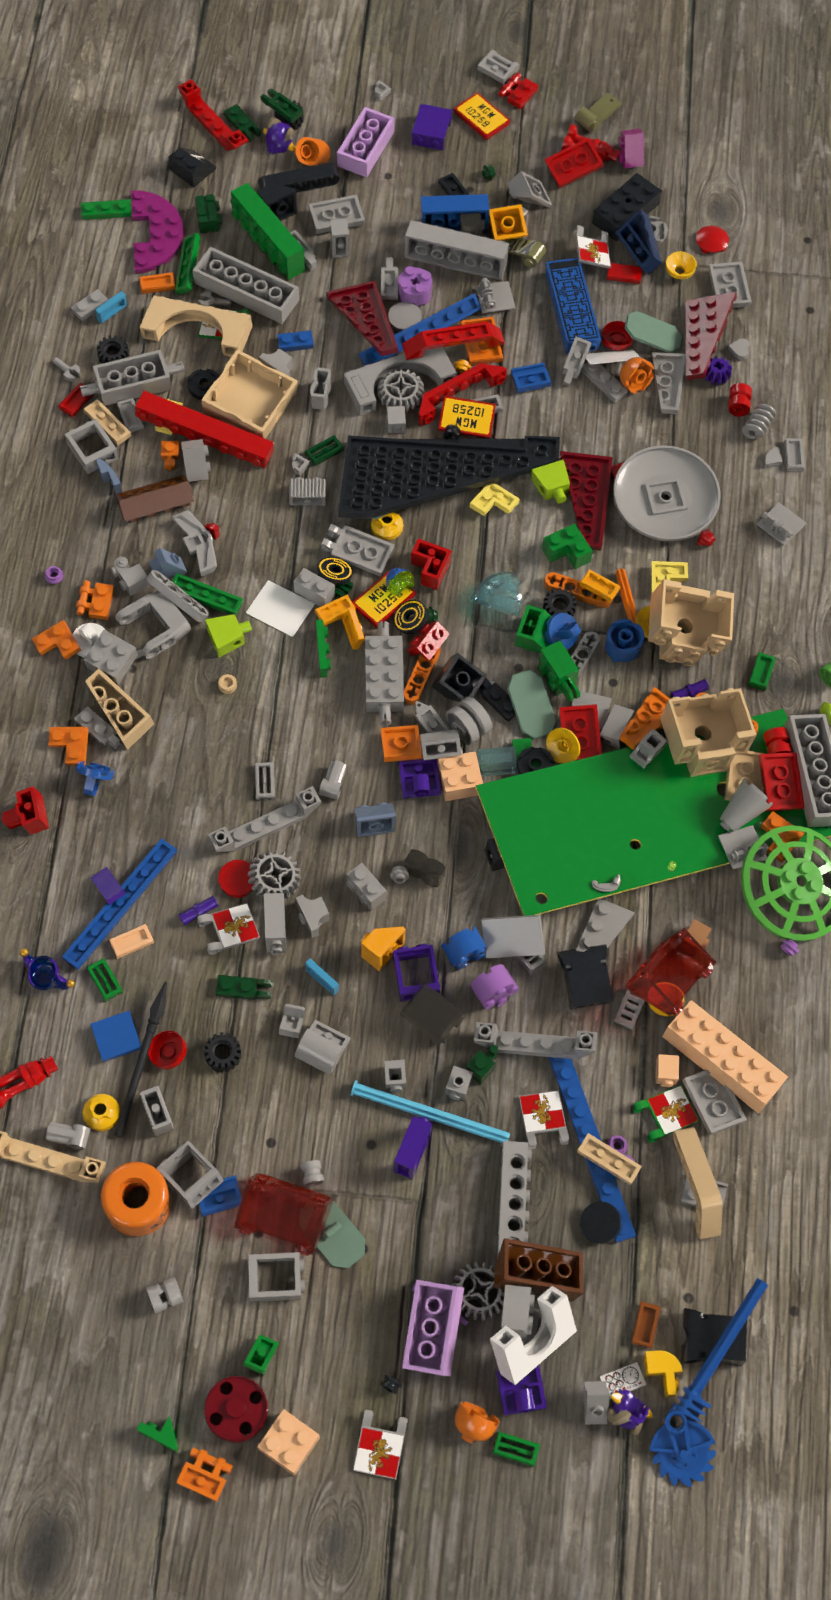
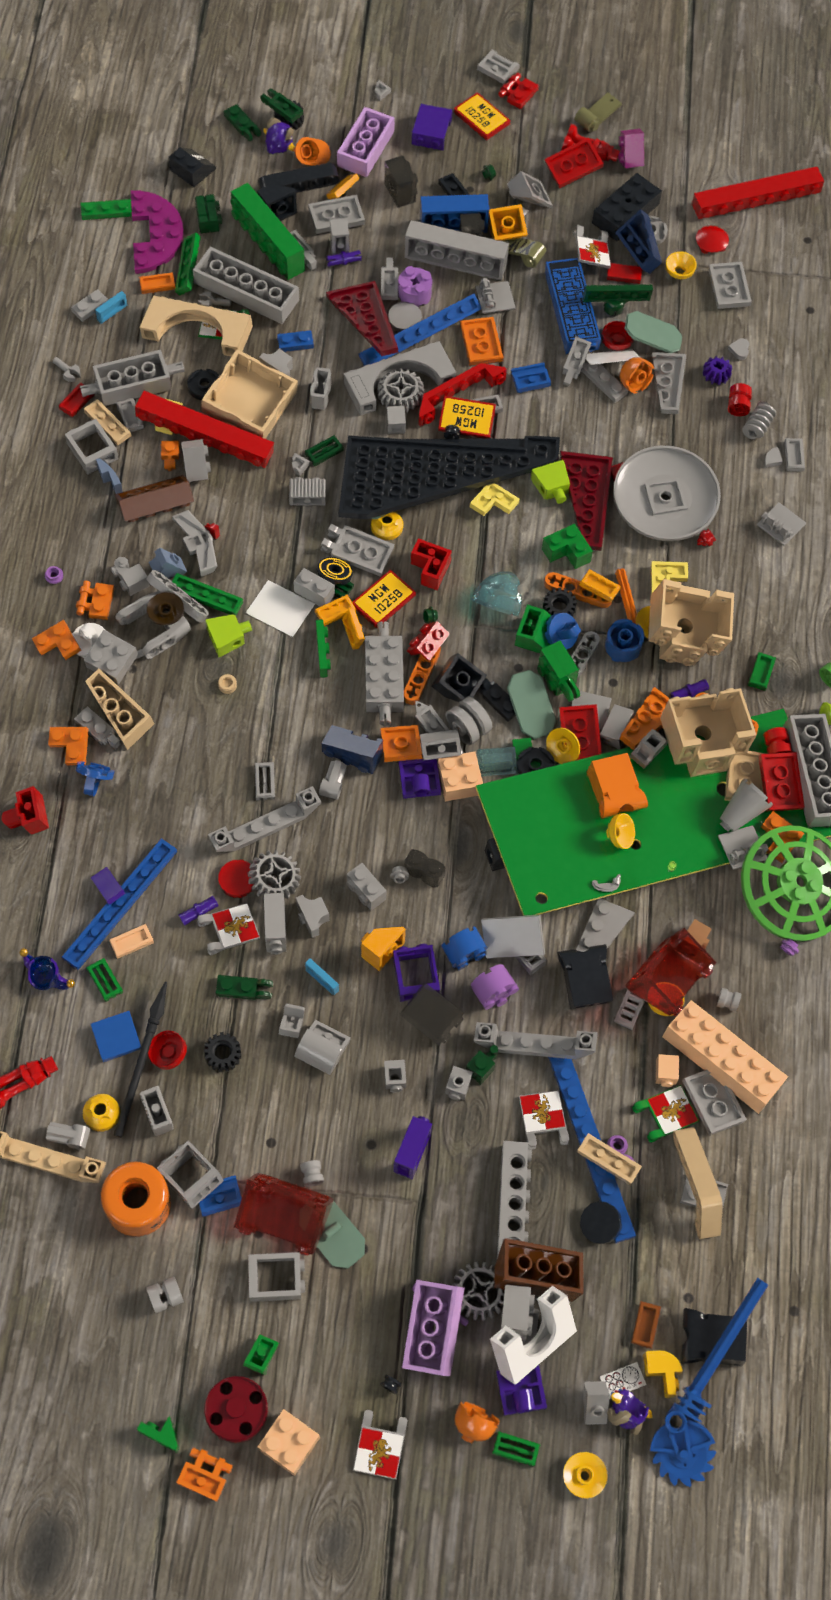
(109, 344): black tyre -> none
(165, 602): none -> dark brown dish
(208, 118): red slope -> none
(343, 186): none -> light orange tile
(343, 258): none -> dark purple pin
(353, 749): none -> wedge
(374, 819): sand blue slope -> none
(398, 580): clear neon green piece -> none
(400, 181): none -> clear smoke brick
(407, 609): black tile -> none
(429, 1113): medium azure axle -> none
(451, 336): red slope -> none
(461, 366): light orange plate -> none
(596, 1472): none -> yellow dish
(616, 295): none -> dark green plate
(616, 785): none -> orange piece
(621, 831): none -> yellow piece
(704, 327): wing -> none
(728, 999): none -> light grey wheel
(757, 192): none -> red brick

